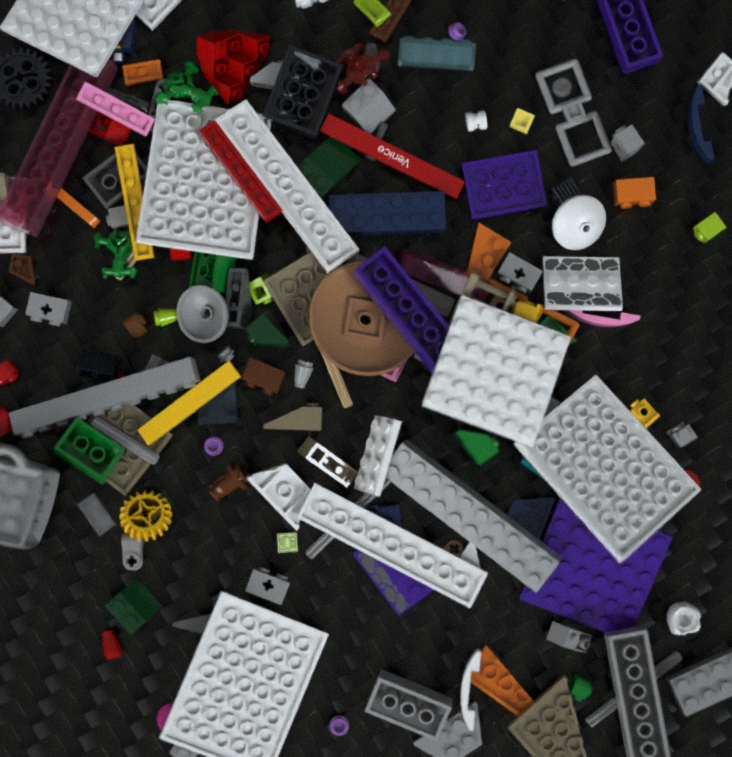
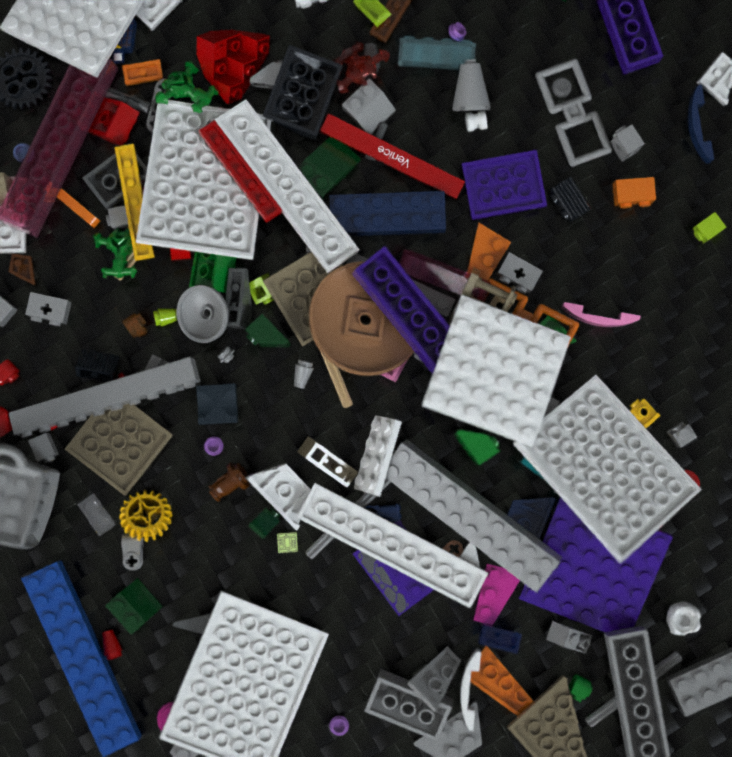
(20, 151): none -> medium blue plate
(43, 448): none -> light grey brick
(82, 658): none -> blue brick
(89, 451): green slope -> none
(115, 109): bright pink plate -> none
(125, 440): light grey axle -> none
(189, 403): yellow tile -> none
(263, 376): reddish brown brick -> none
(265, 522): none -> dark green slope
(275, 594): light grey brick -> none
(304, 418): dark tan slope -> none
(435, 678): none -> light grey wing
(470, 88): none -> light grey cone
(494, 593): none -> dark pink wing
(499, 638): none -> clear blue brick
(522, 121): light yellow plate -> none
(527, 311): yellow brick -> none
(572, 218): white dish -> none
(582, 283): white plate -> none

